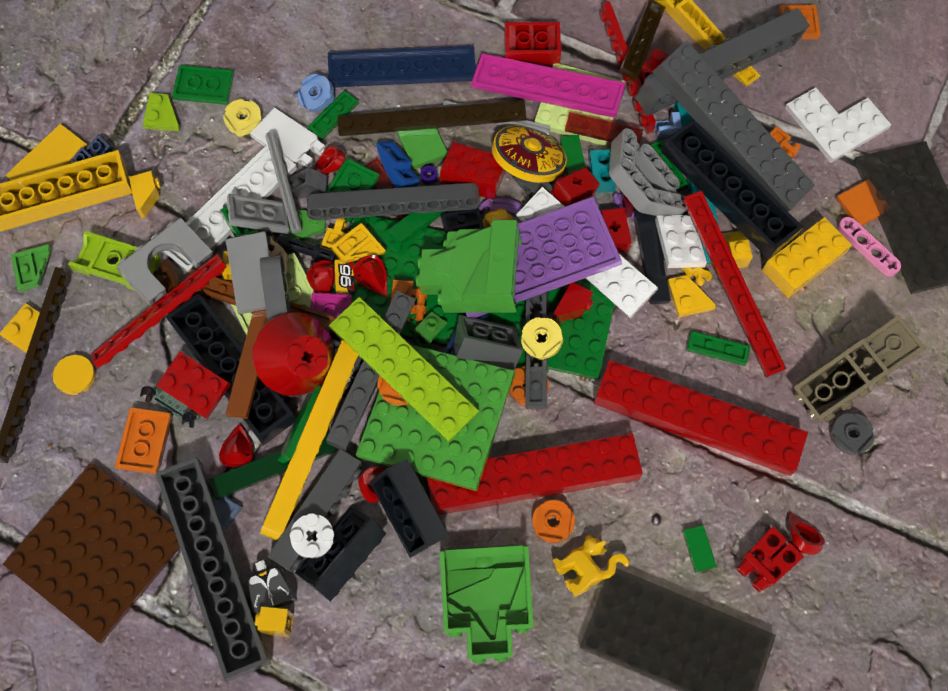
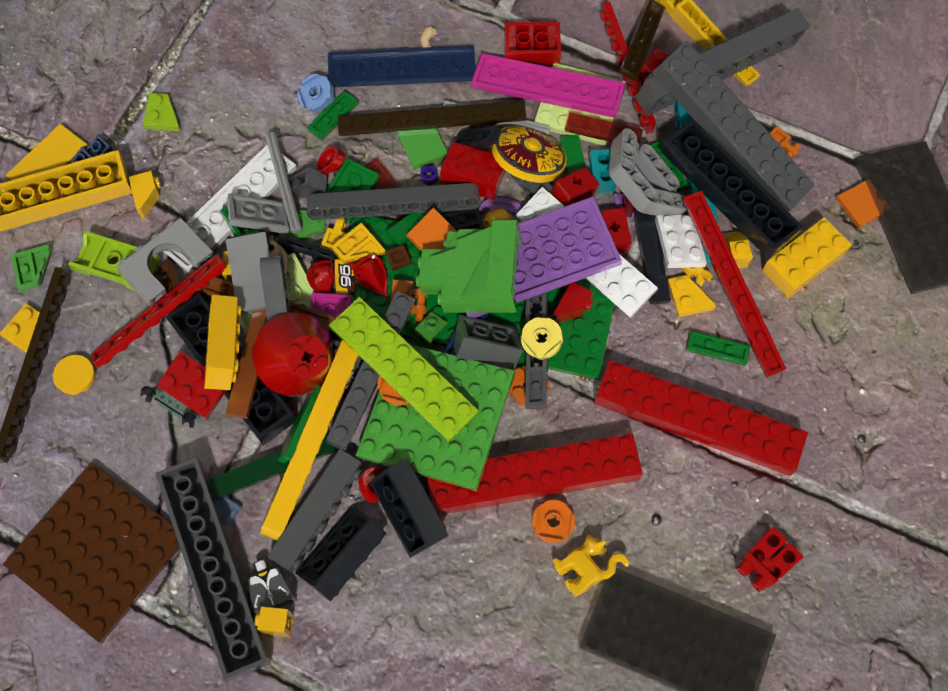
(143, 441): orange plate -> none
(203, 84): green tile -> none
(222, 342): none -> yellow brick
(235, 449): red piece -> none
(244, 108): light yellow plate -> none
(292, 137): white tile -> none
(313, 548): white plate -> none
(396, 165): blue slope -> none
(398, 257): none -> reddish brown plate
(428, 33): none -> tan arm
(430, 232): none -> orange tile
(478, 137): none -> black plate
(486, 597): bright green panel -> none
(667, 128): light blue panel -> none
(699, 549): green tile -> none
(804, 536): red piece -> none
(810, 14): orange plate -> none
(835, 132): white plate -> none
(848, 444): dark grey plate -> none
(857, 369): dark tan wedge -> none
(871, 244): bright pink beam -> none

